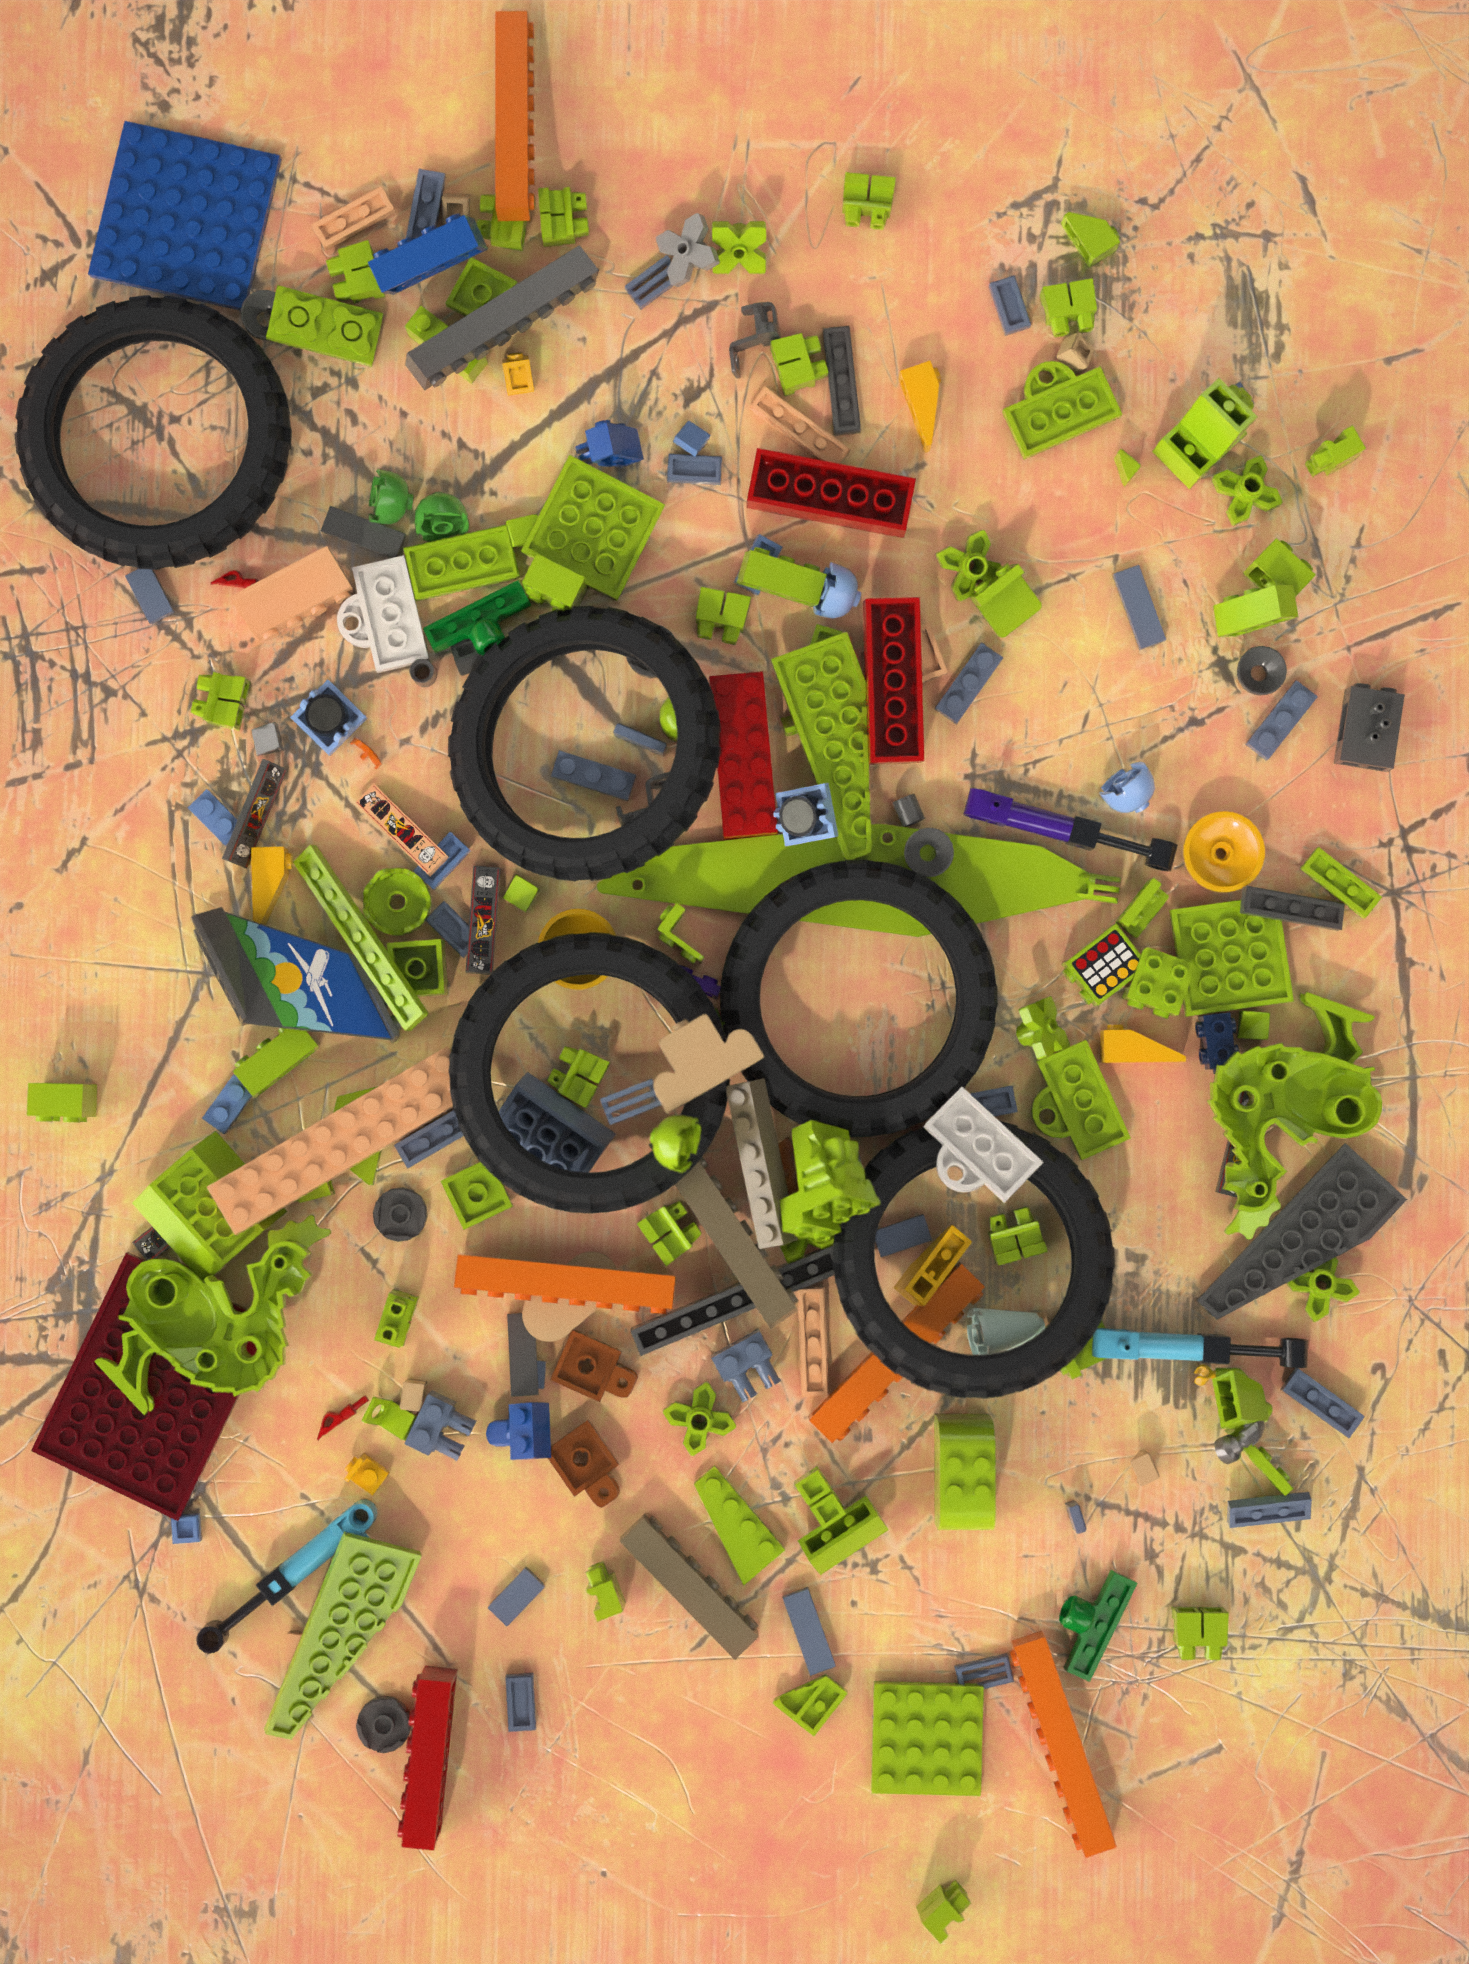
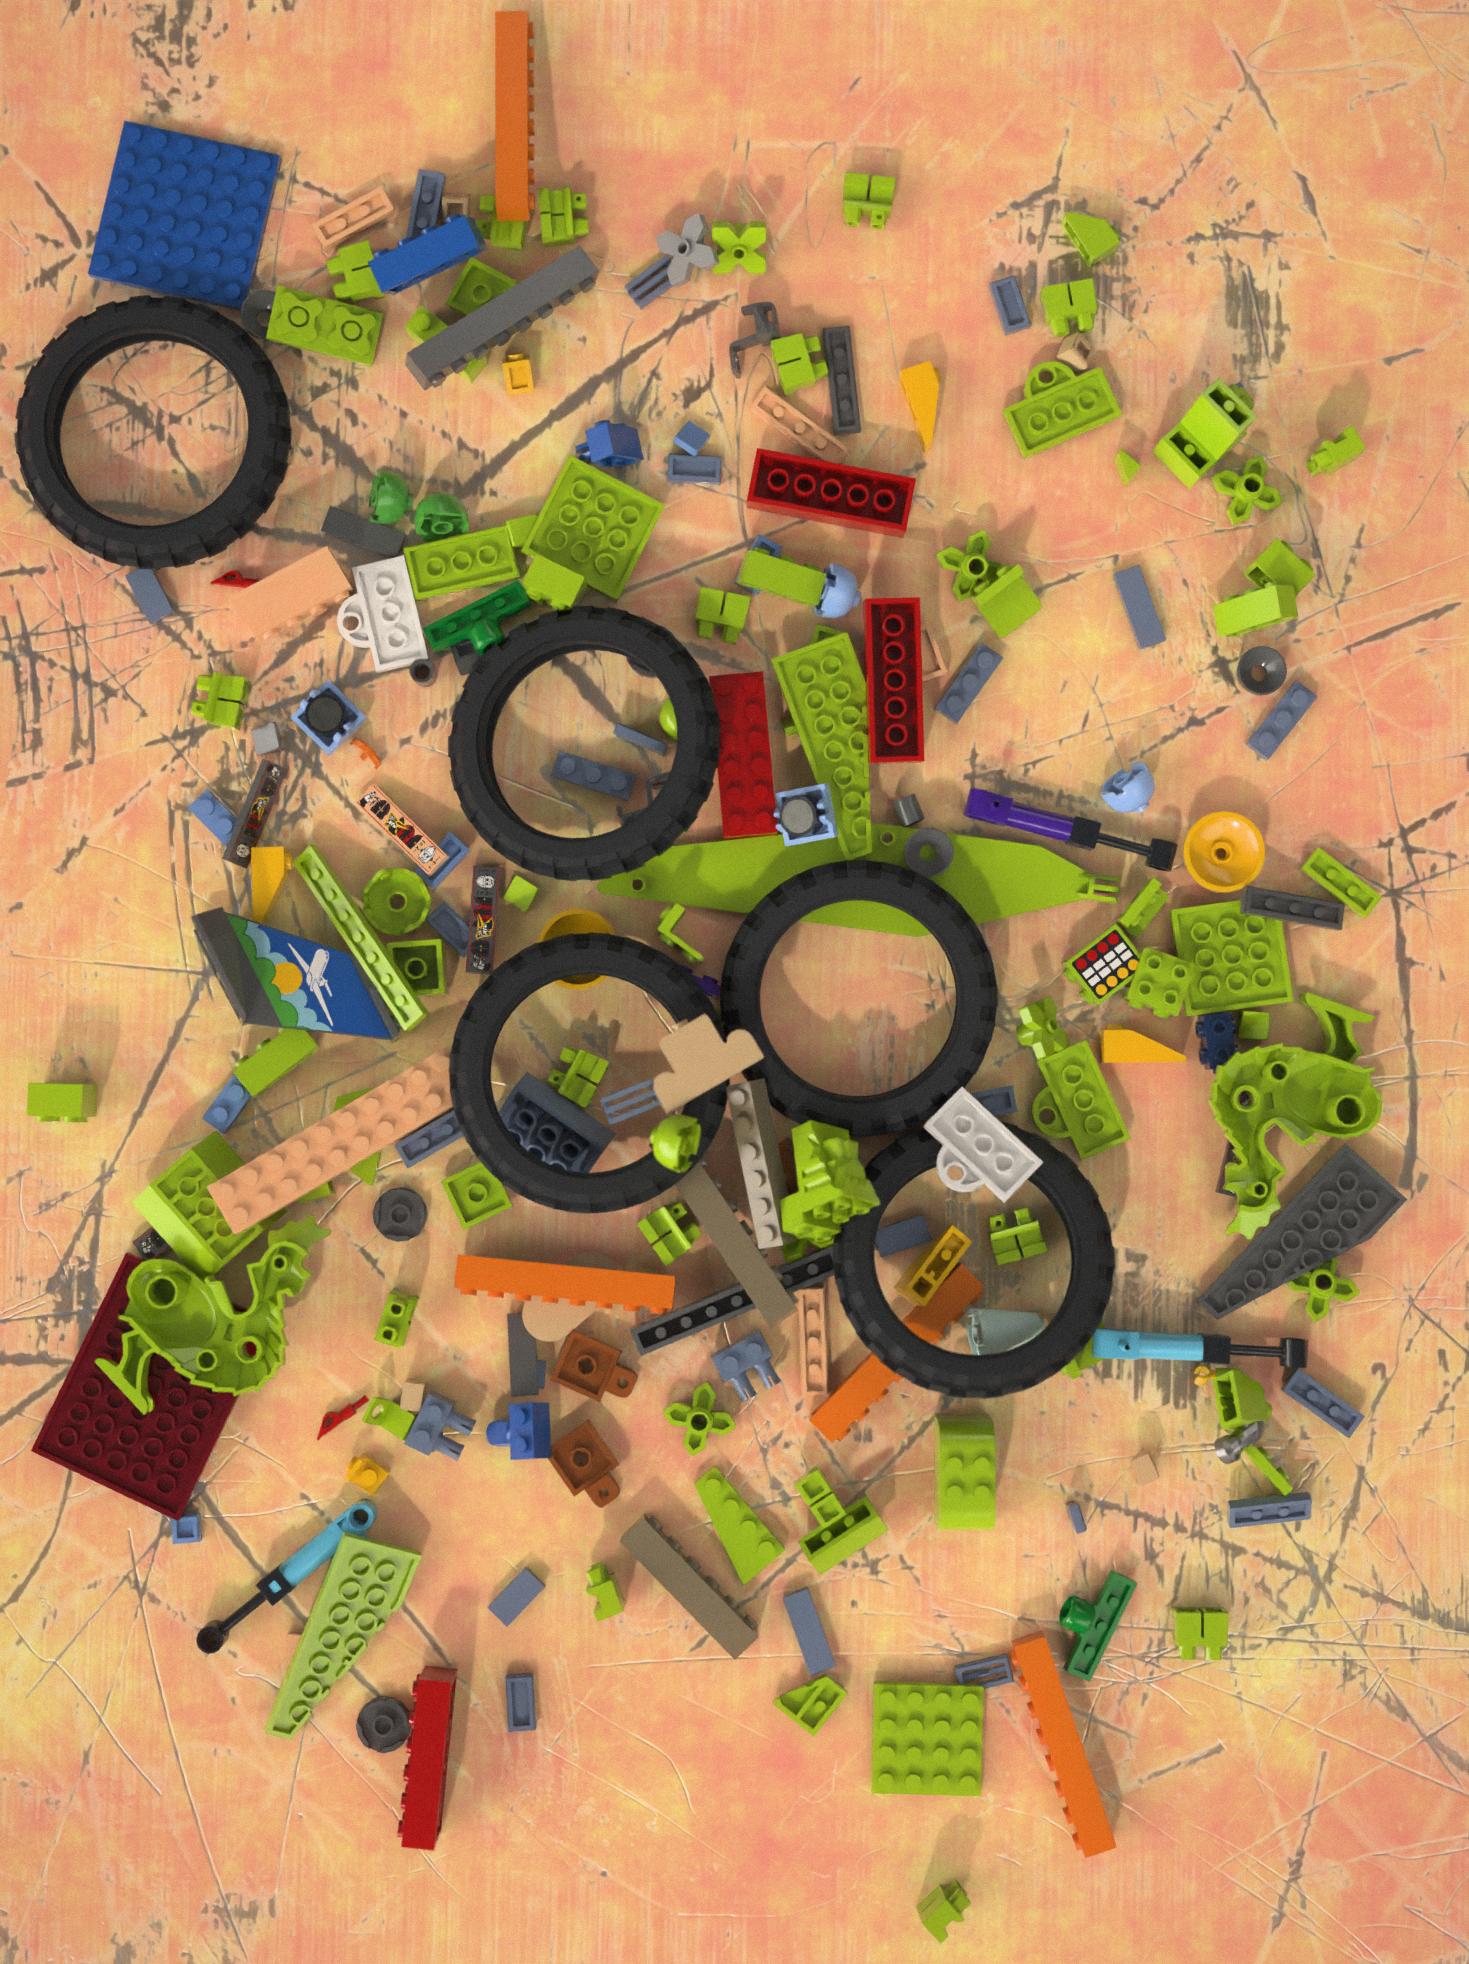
(1369, 728): dark grey piece -> none

